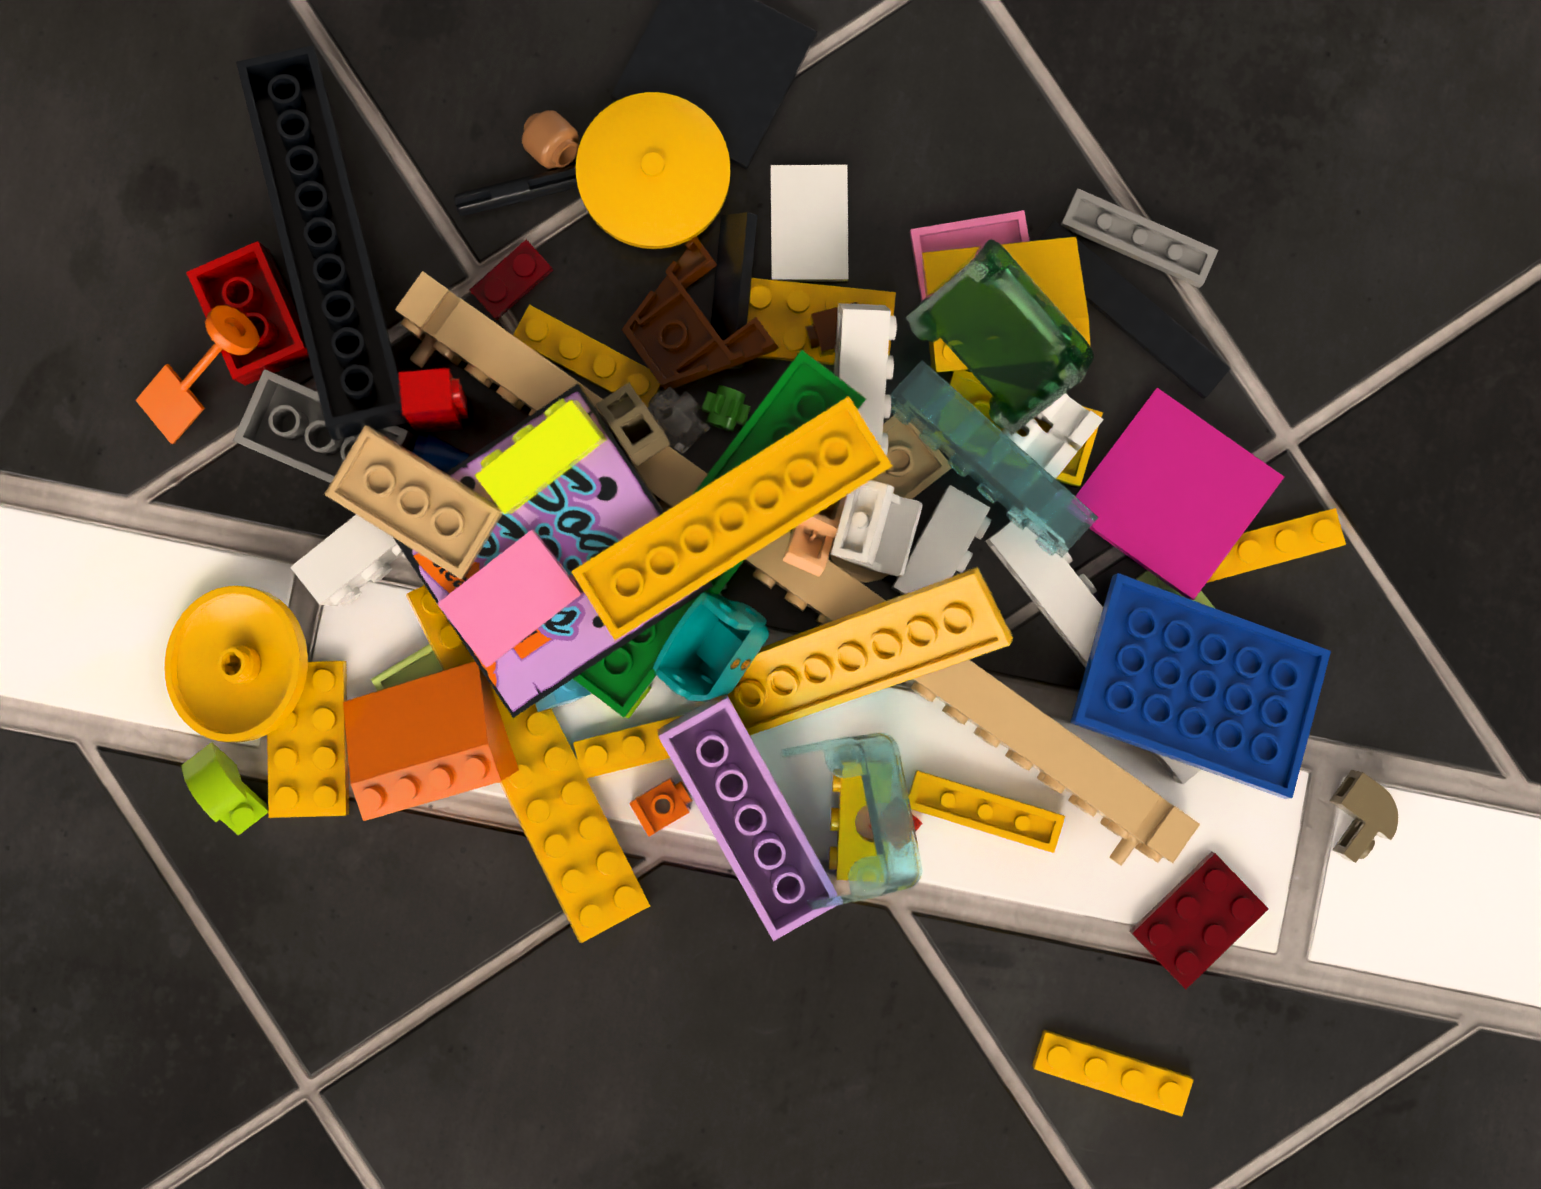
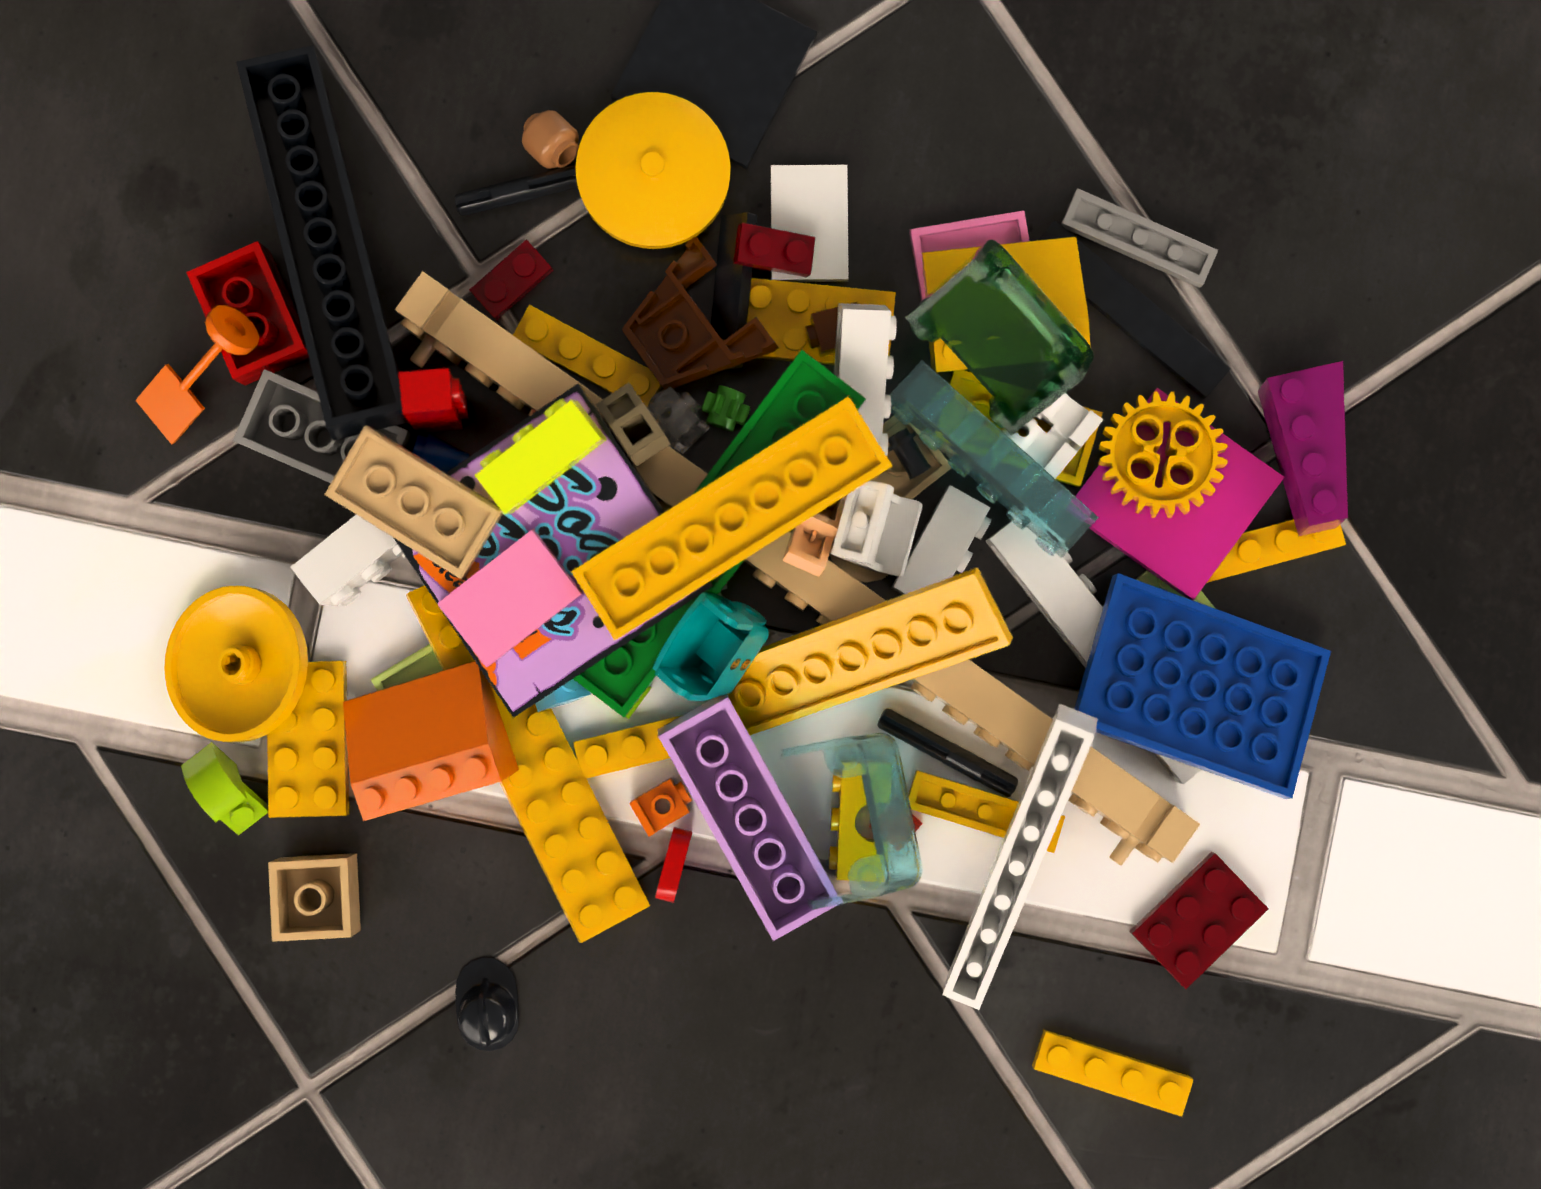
(314, 897): none -> tan brick
(487, 1004): none -> black piece
(673, 864): none -> red beam
(774, 250): none -> dark red plate
(908, 453): none -> black pin
(948, 752): none -> black axle
(1020, 855): none -> white brick
(1196, 460): none -> yellow gear
(1309, 442): none -> magenta wedge
(1372, 812): dark tan brick -> none

